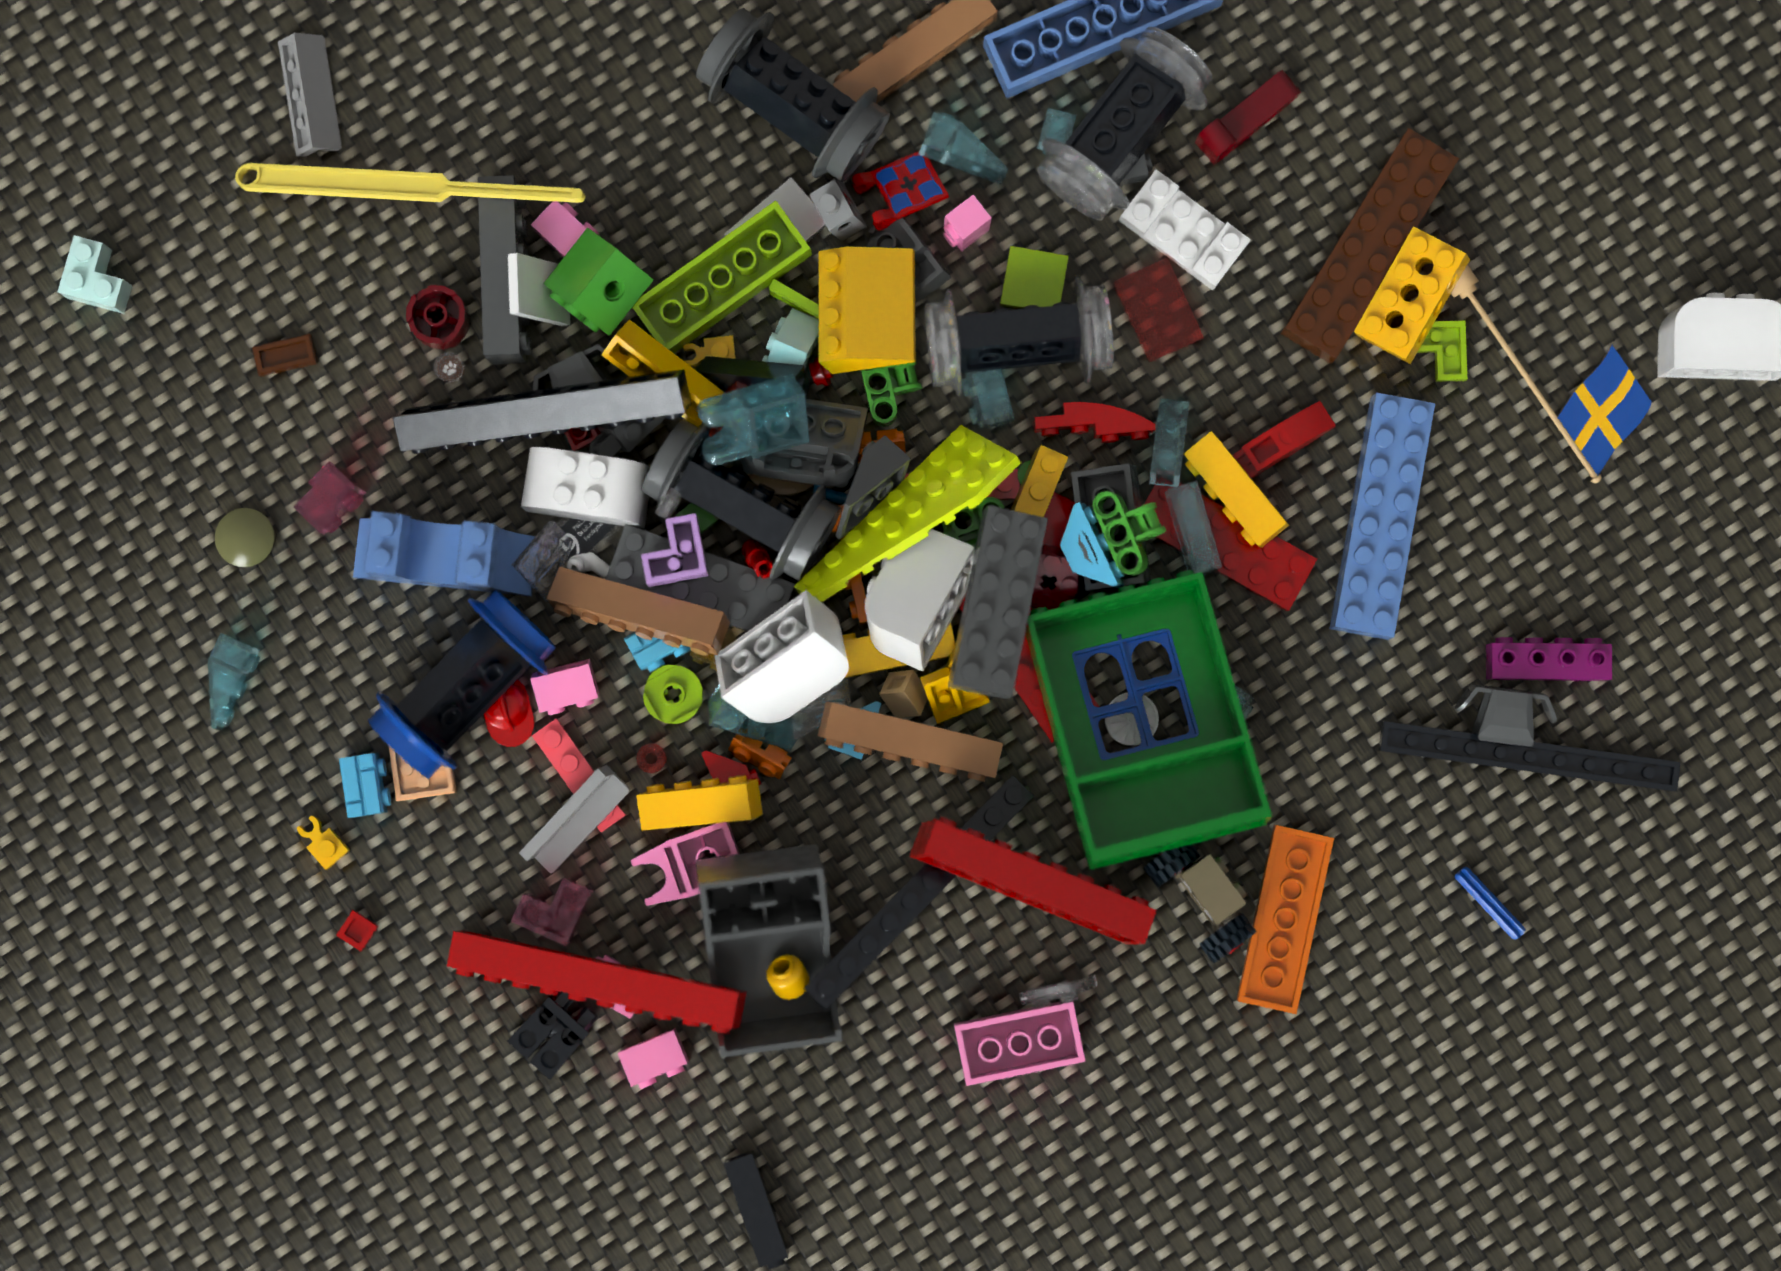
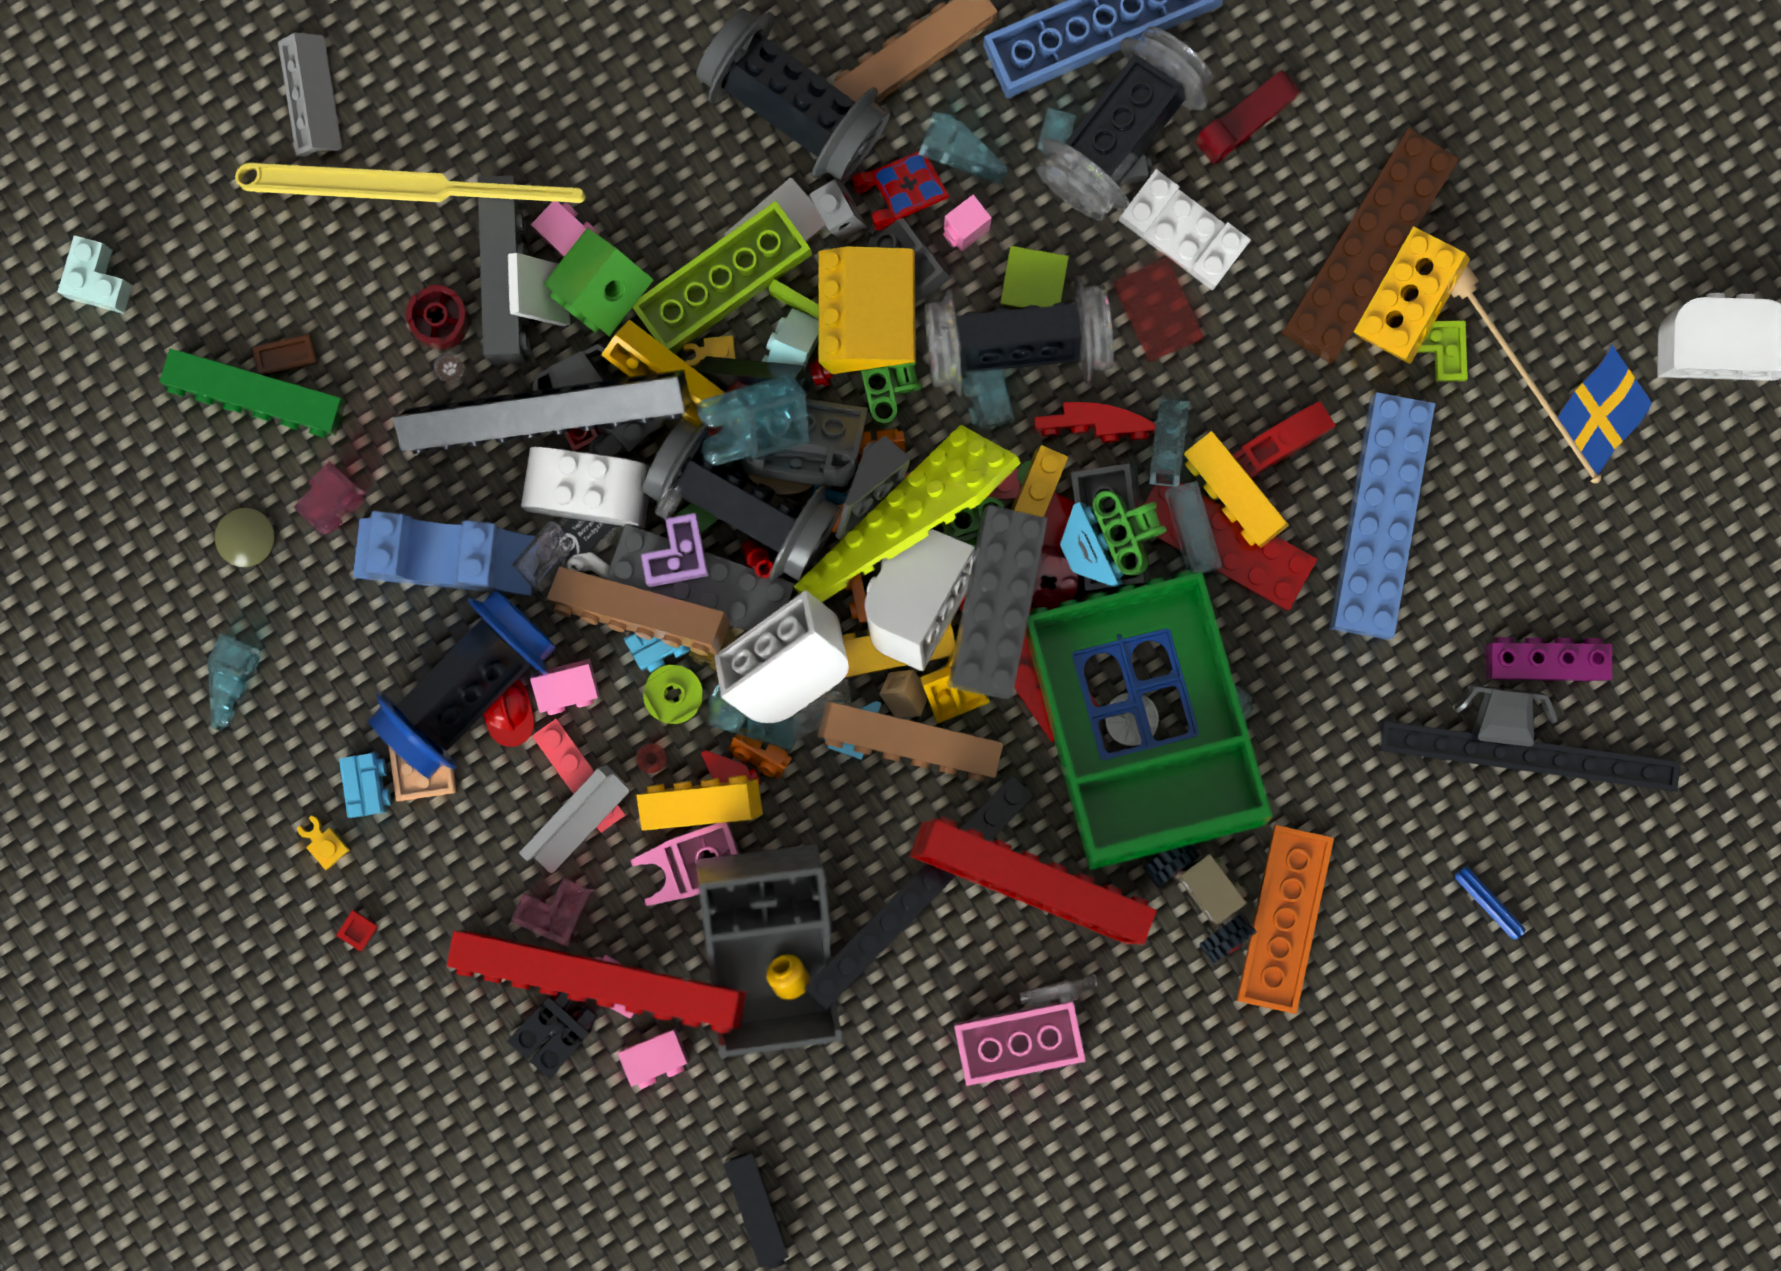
(252, 392): none -> green brick

